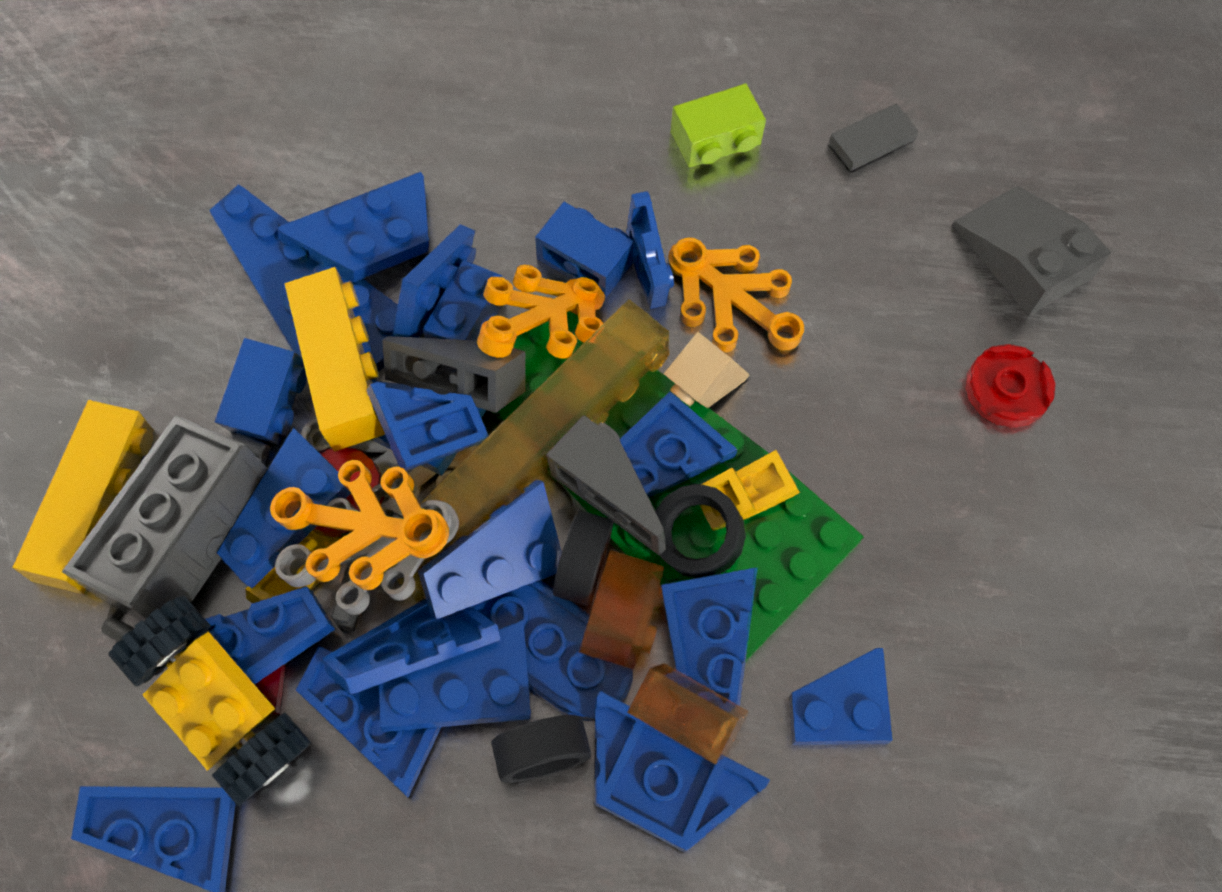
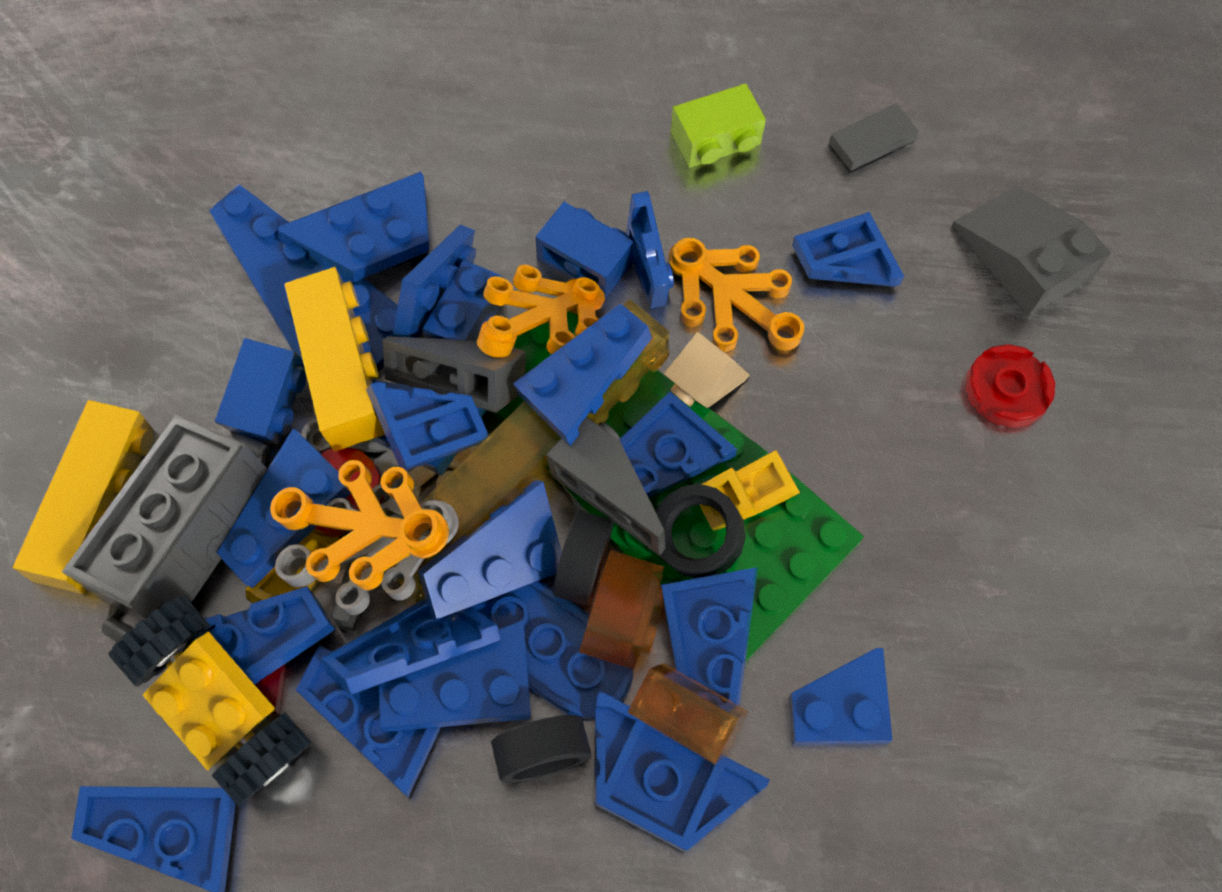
(579, 373): none -> blue wing
(848, 253): none -> blue wing

